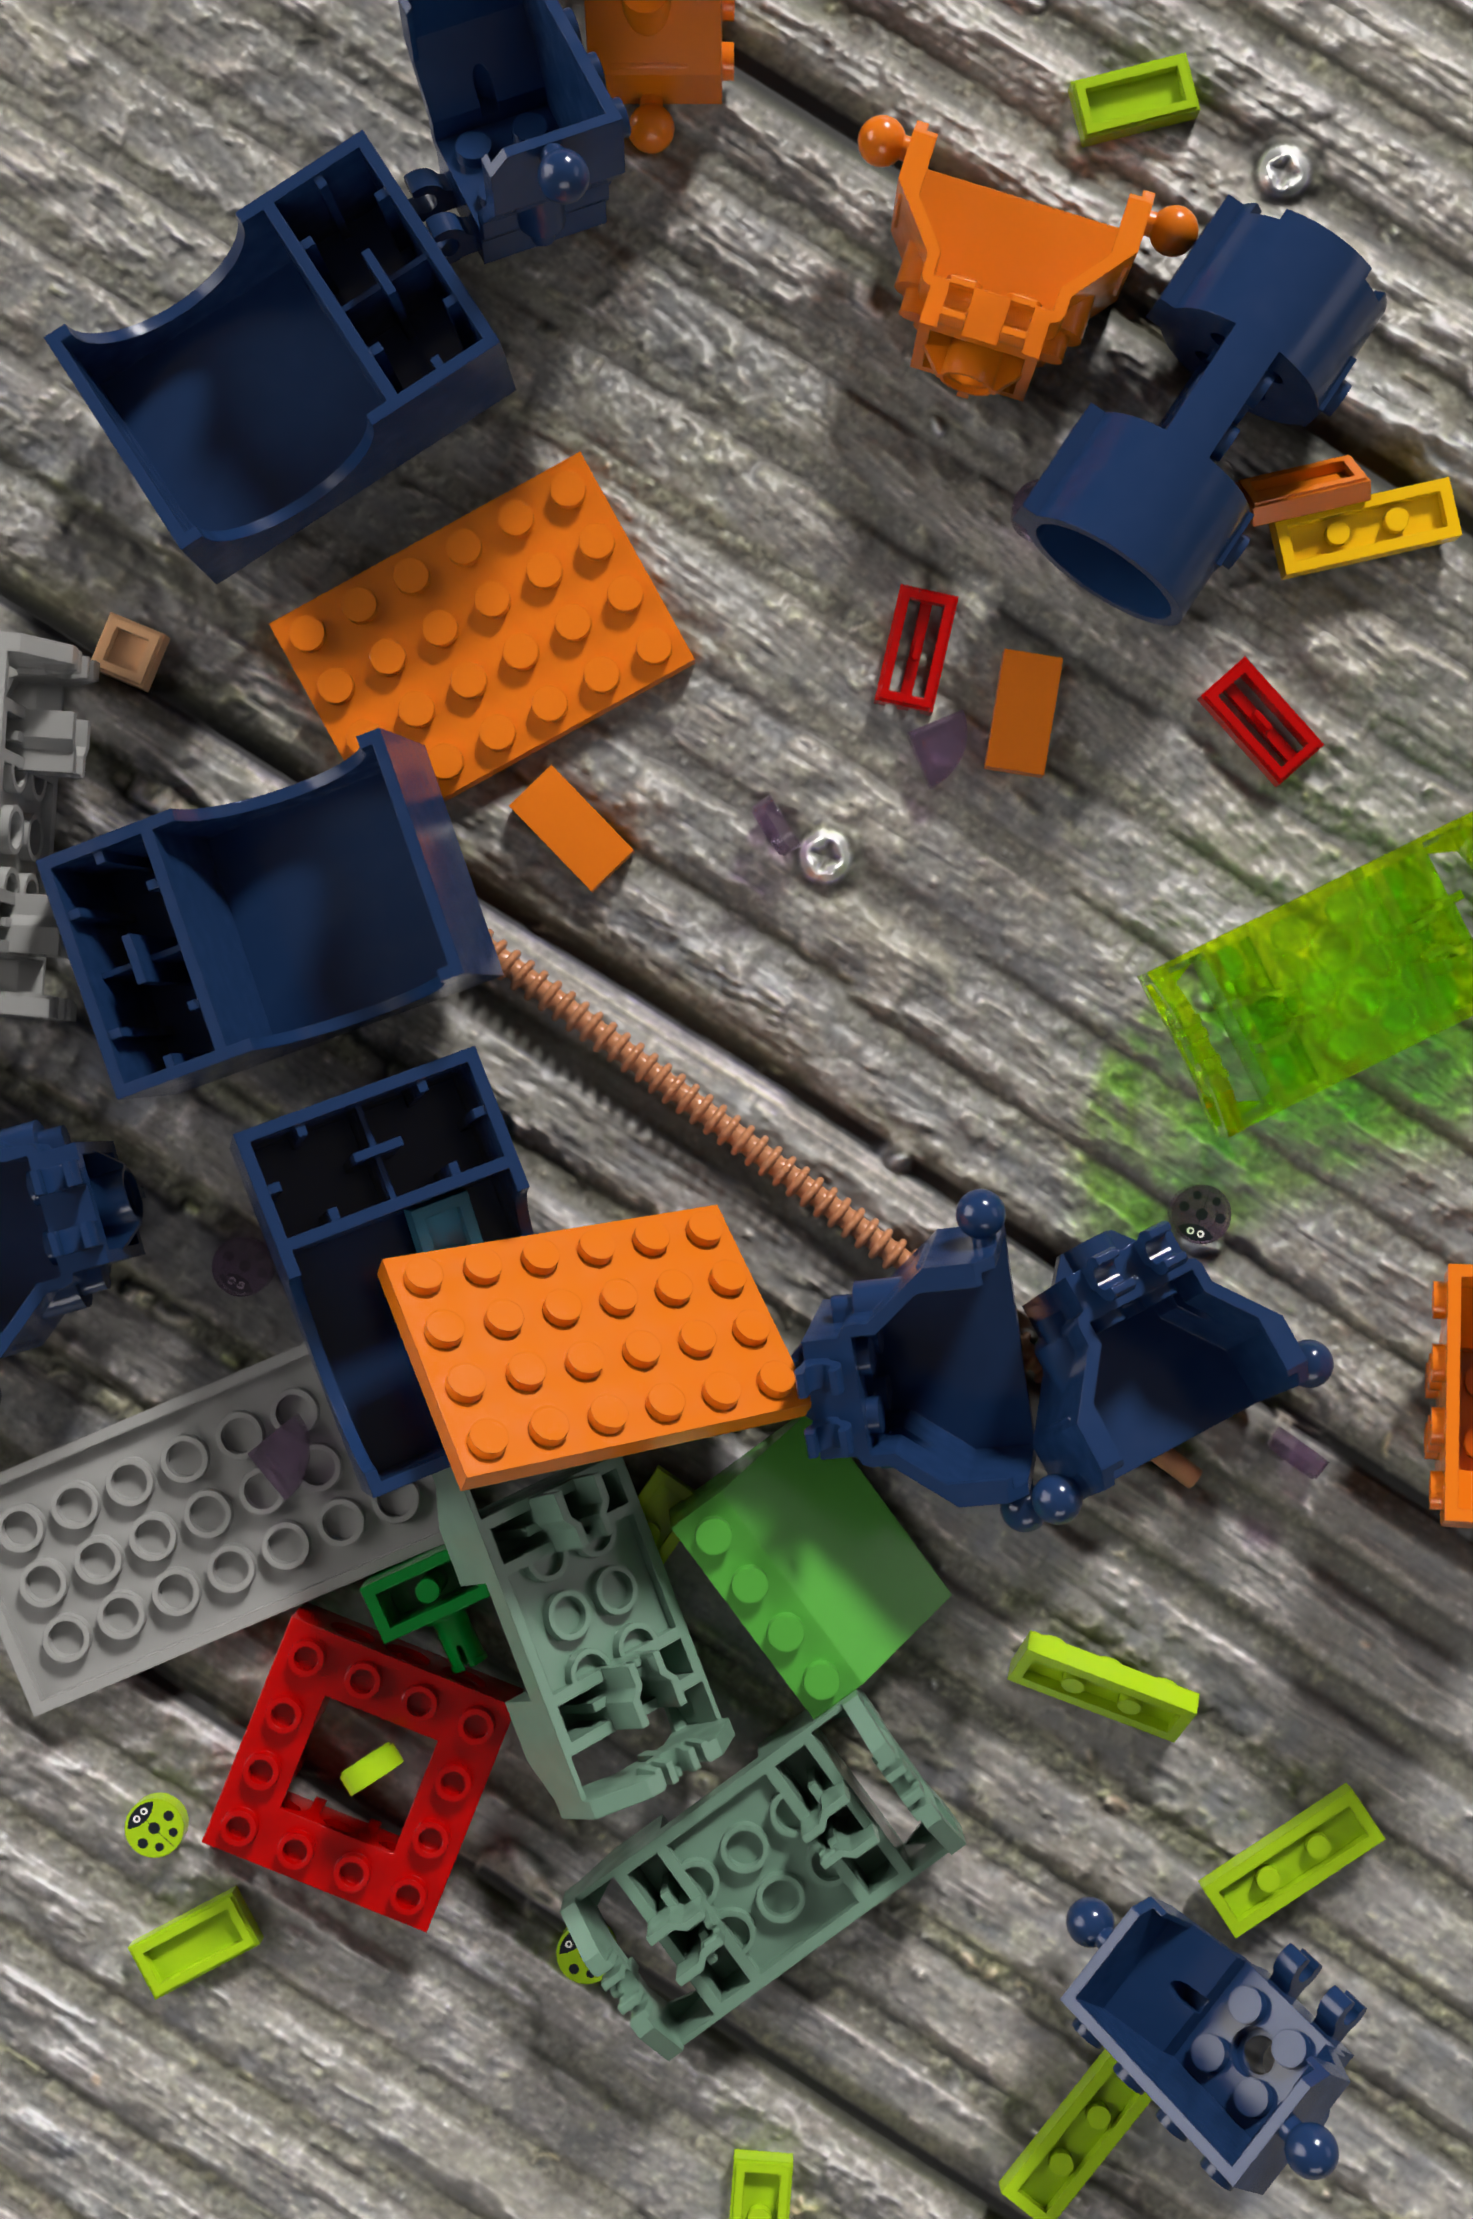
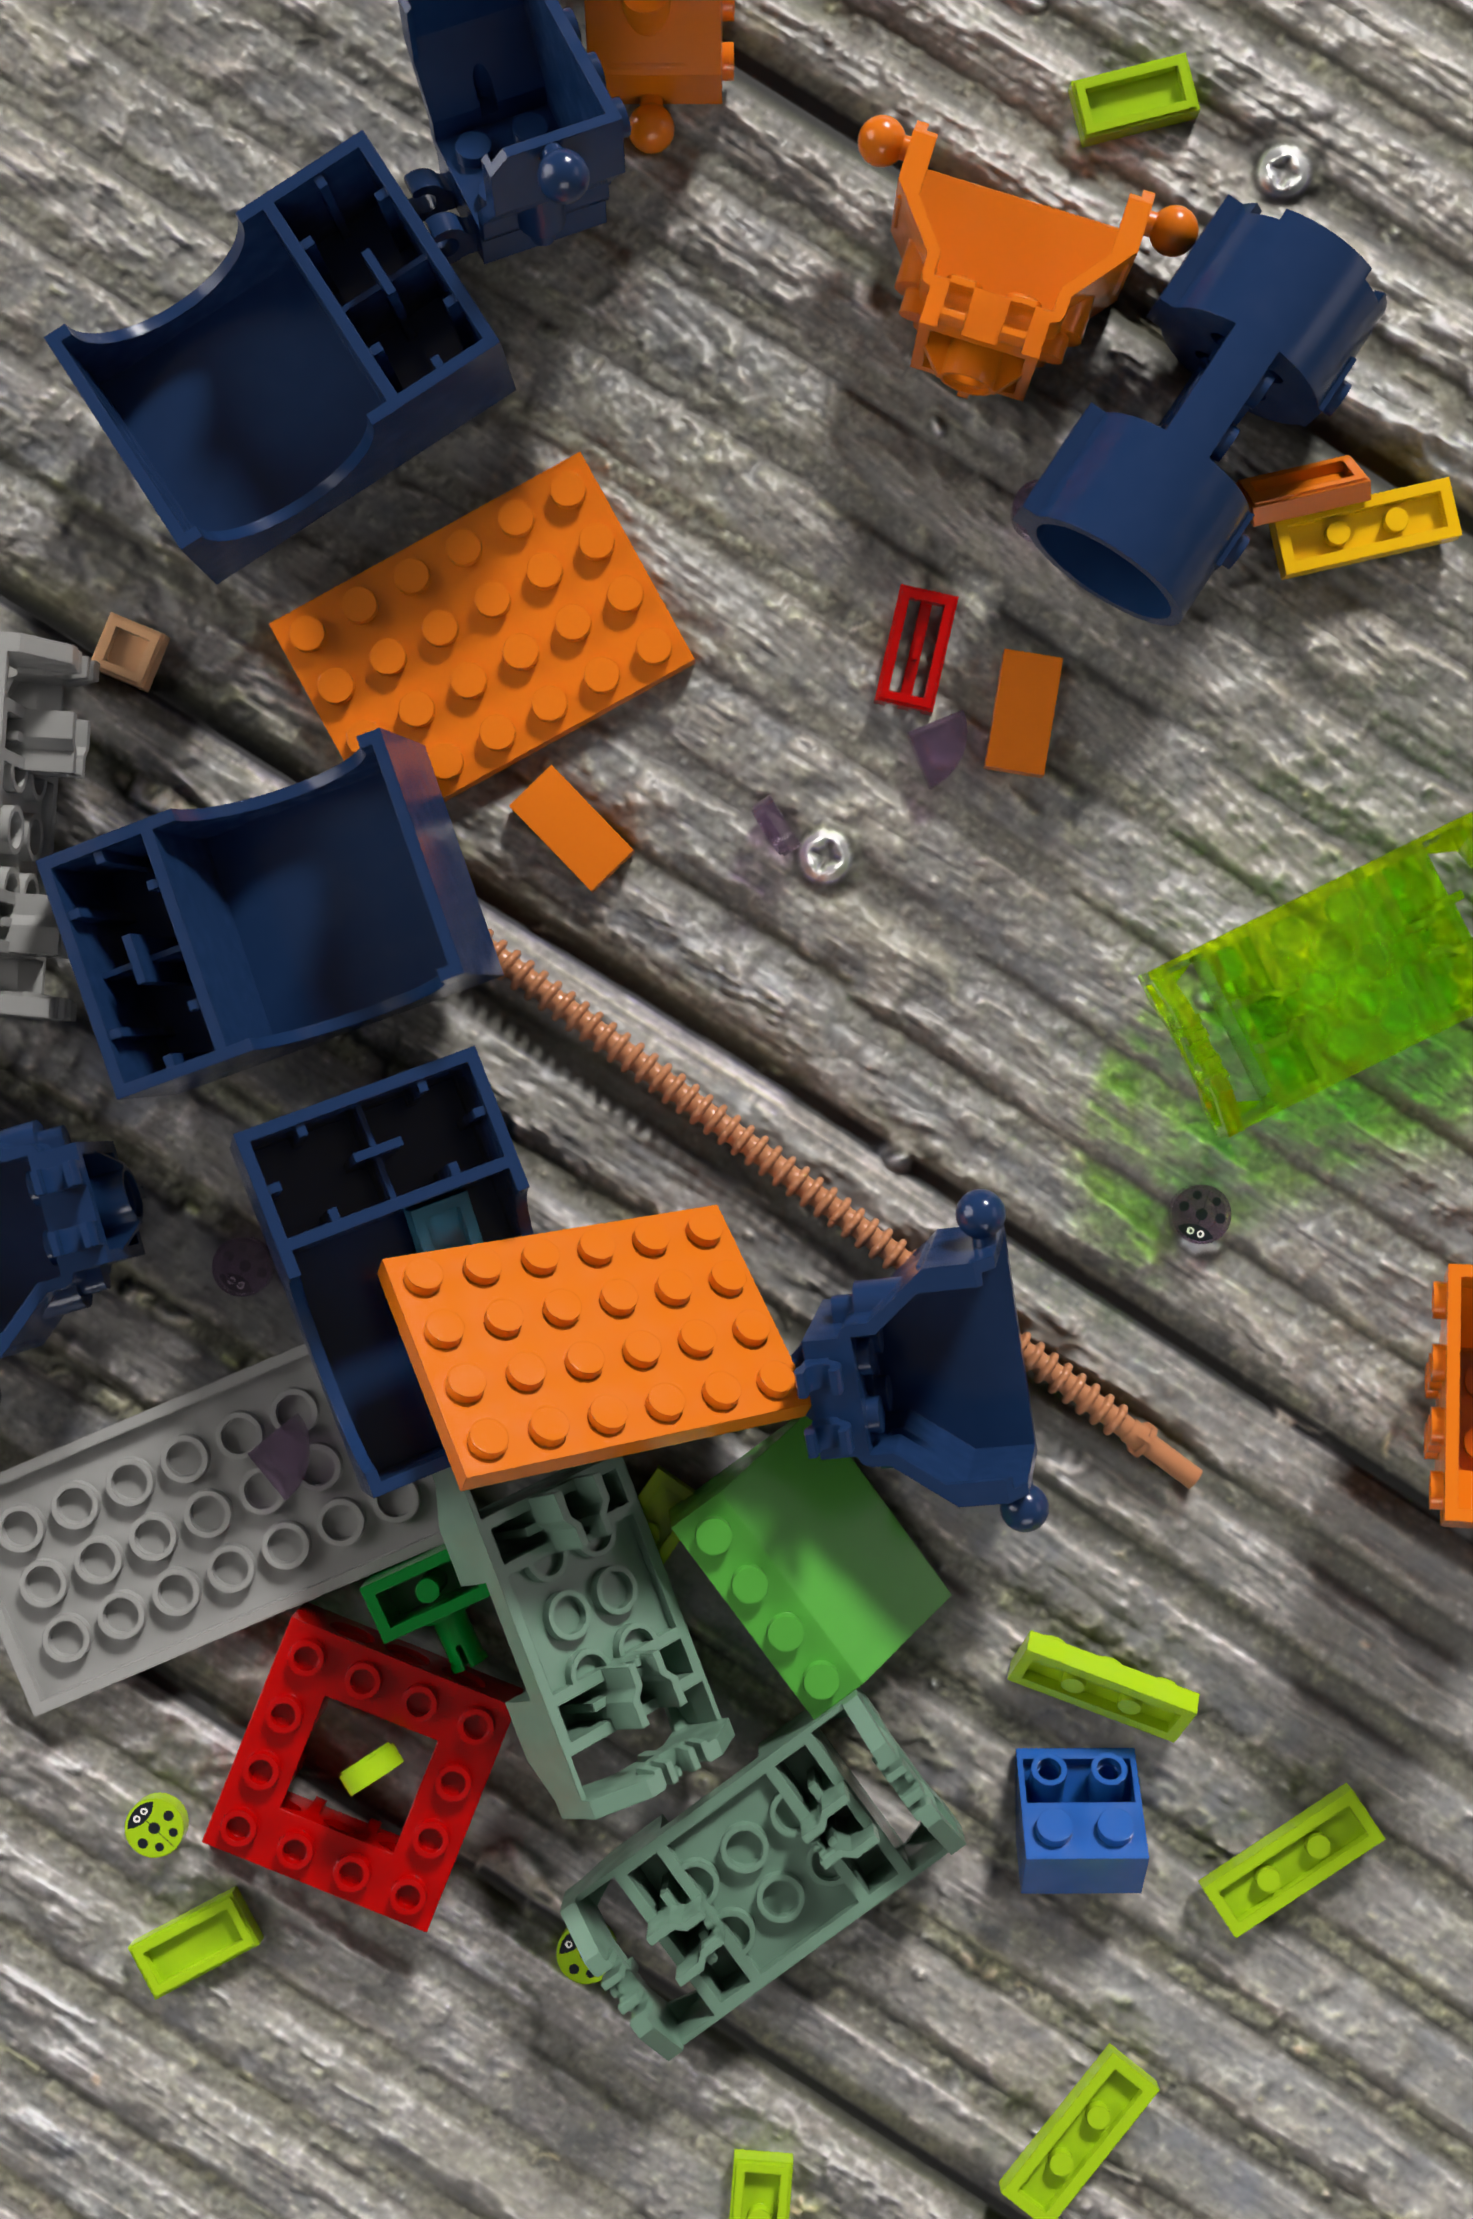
(1079, 1821): none -> blue slope
(1145, 1358): dark blue piece -> none
(1193, 2035): dark blue piece -> none
(1244, 738): red tile -> none
(1297, 1453): clear purple tile -> none

